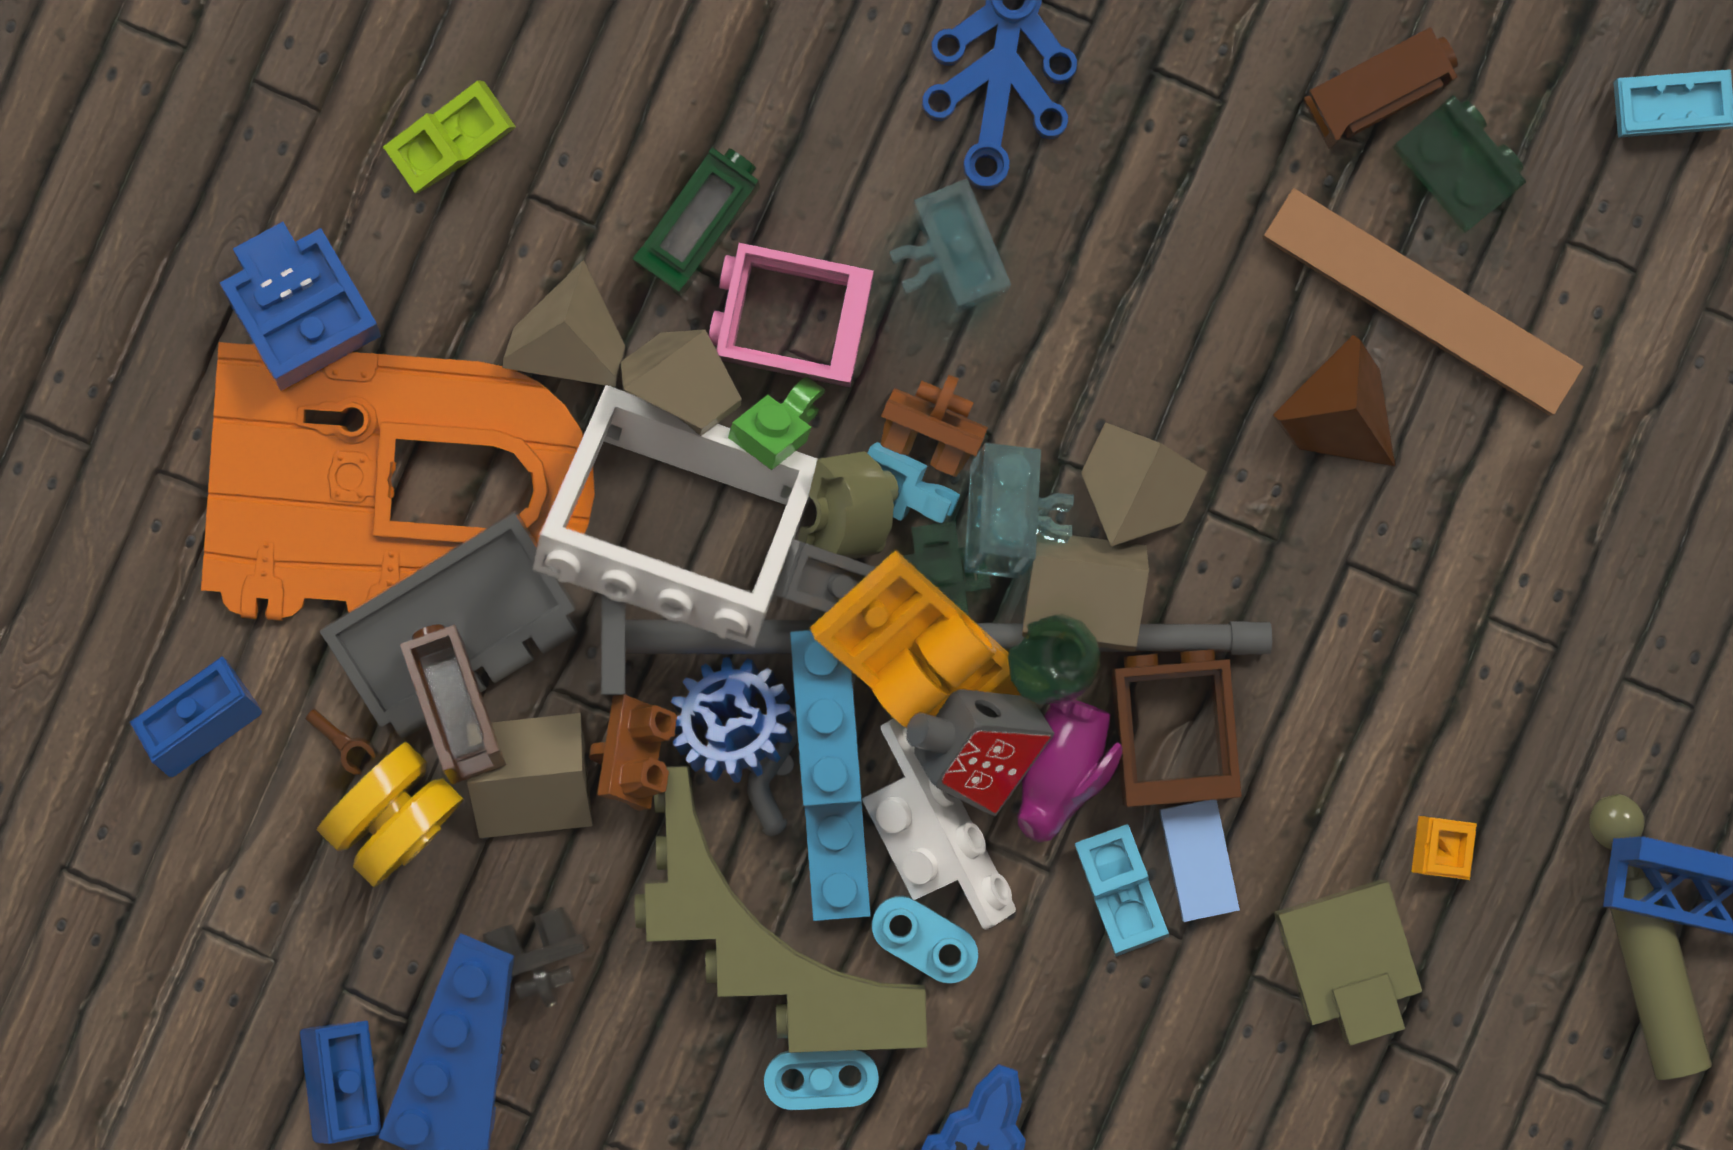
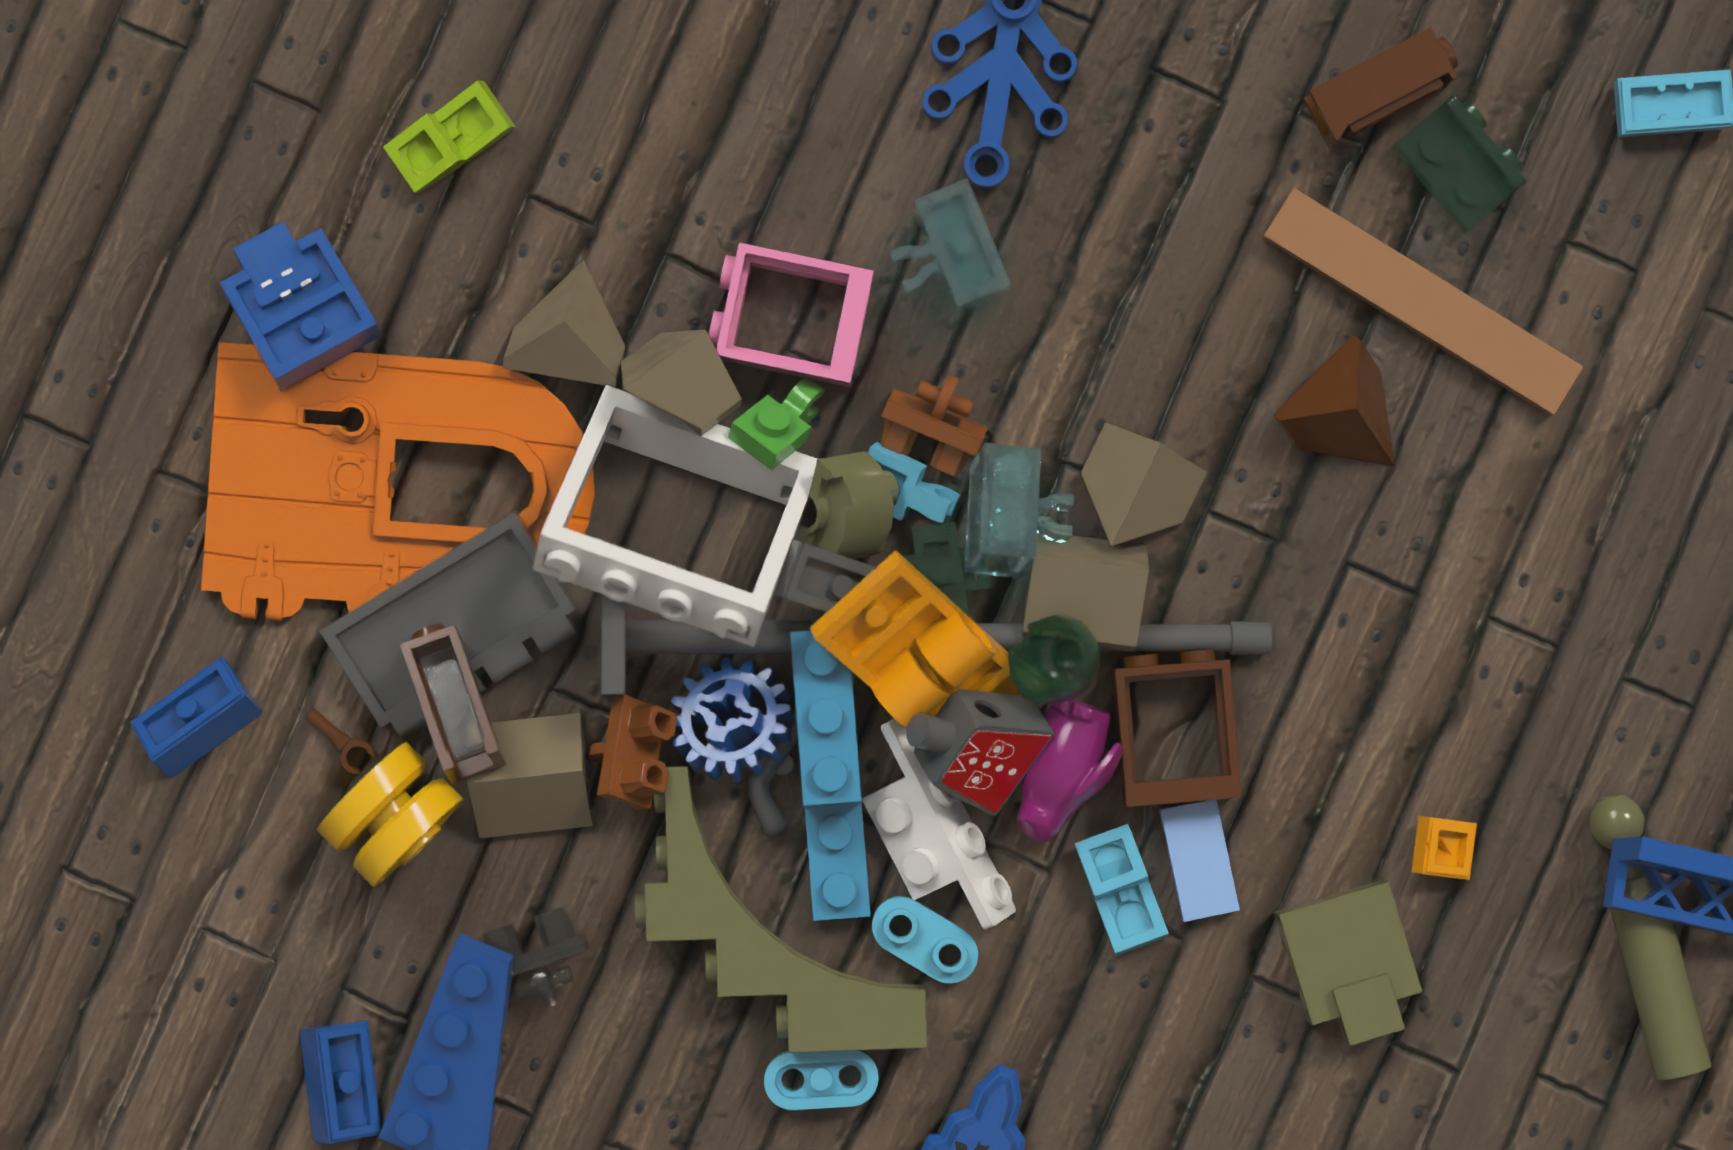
(699, 219): dark green window -> none

